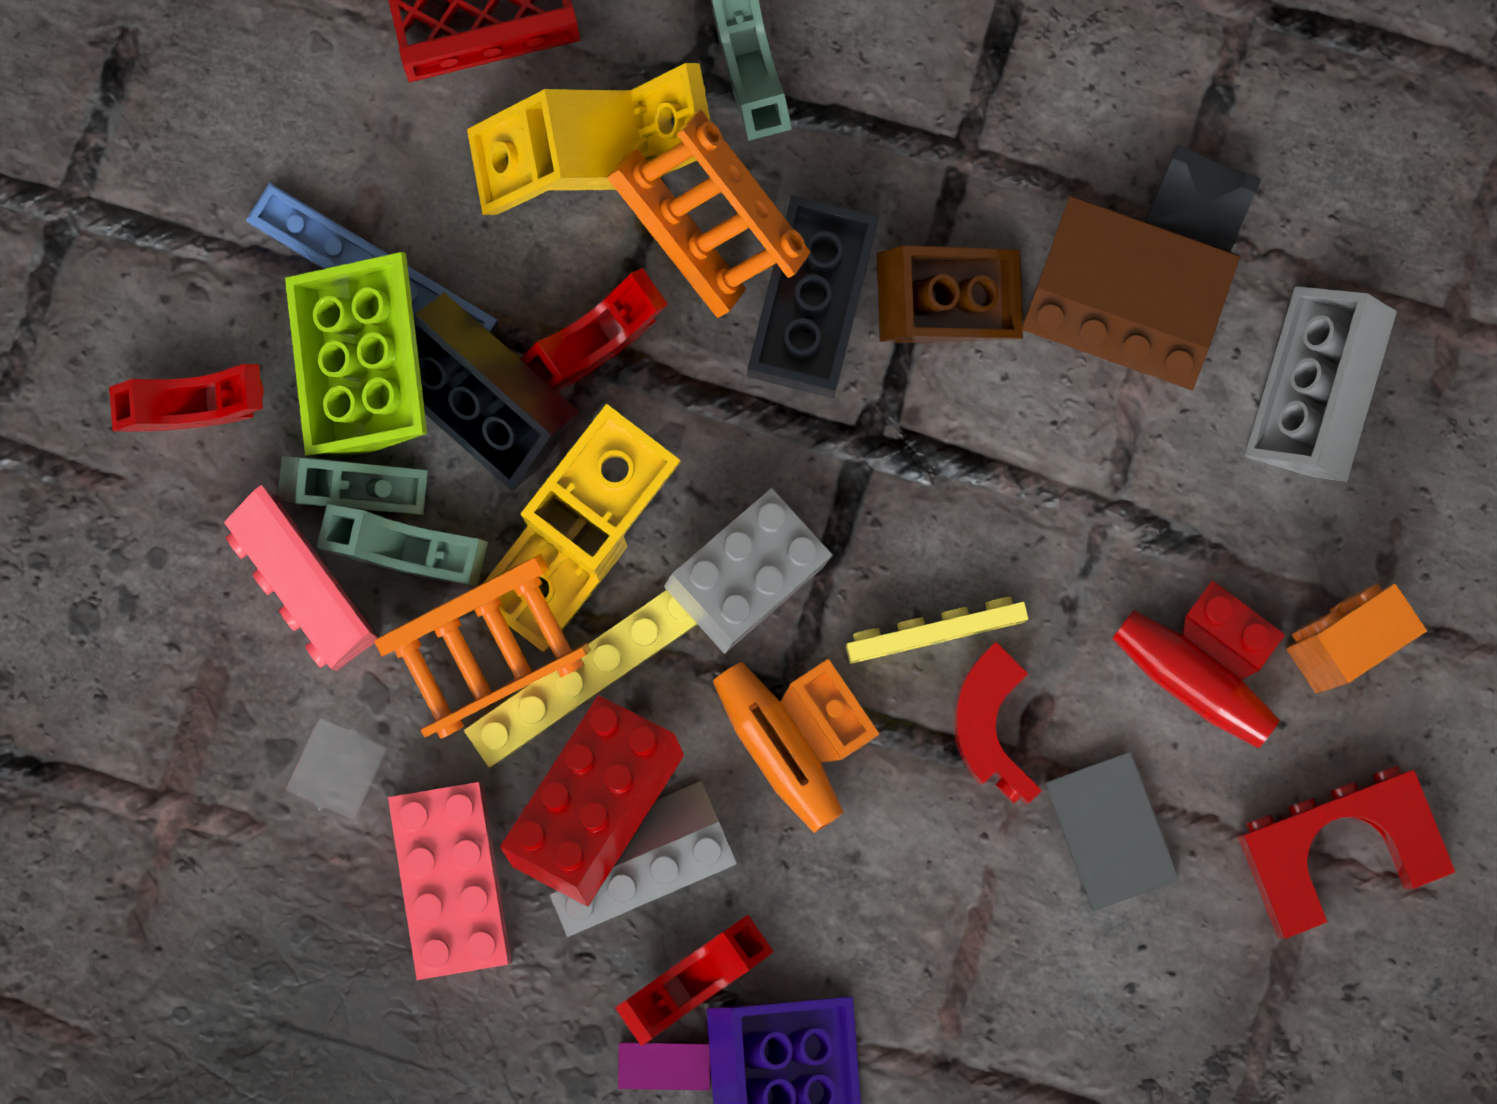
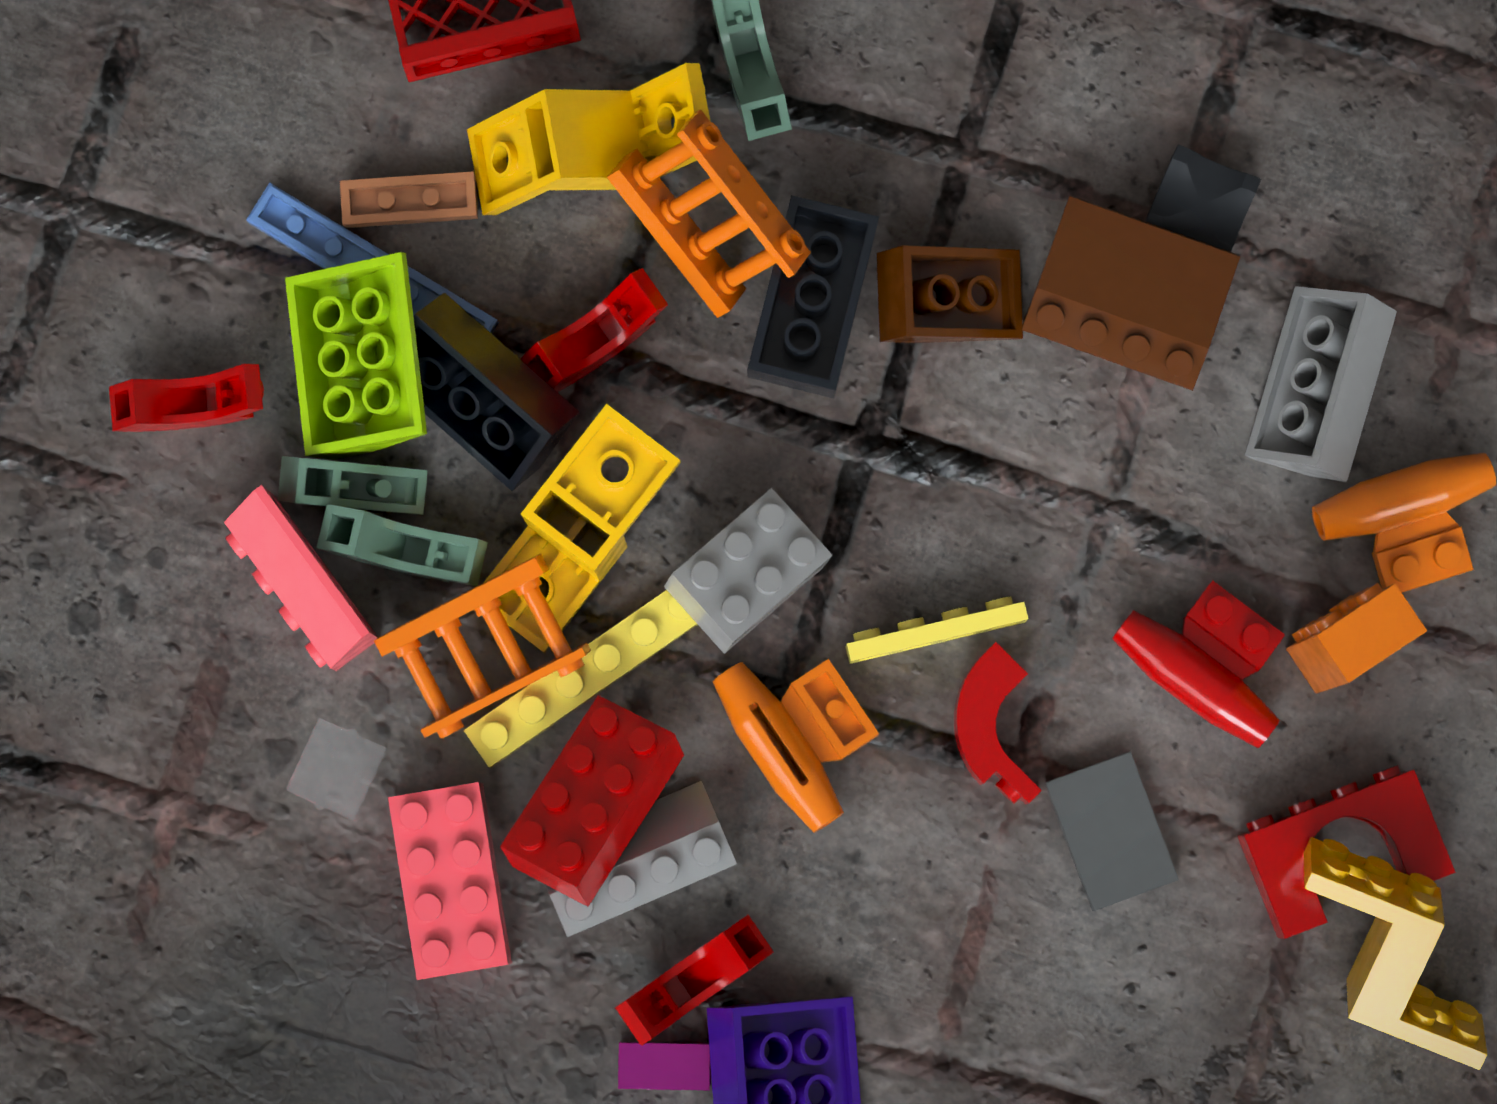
(408, 199): none -> nougat plate
(1395, 952): none -> yellow bracket
(1409, 515): none -> orange plate

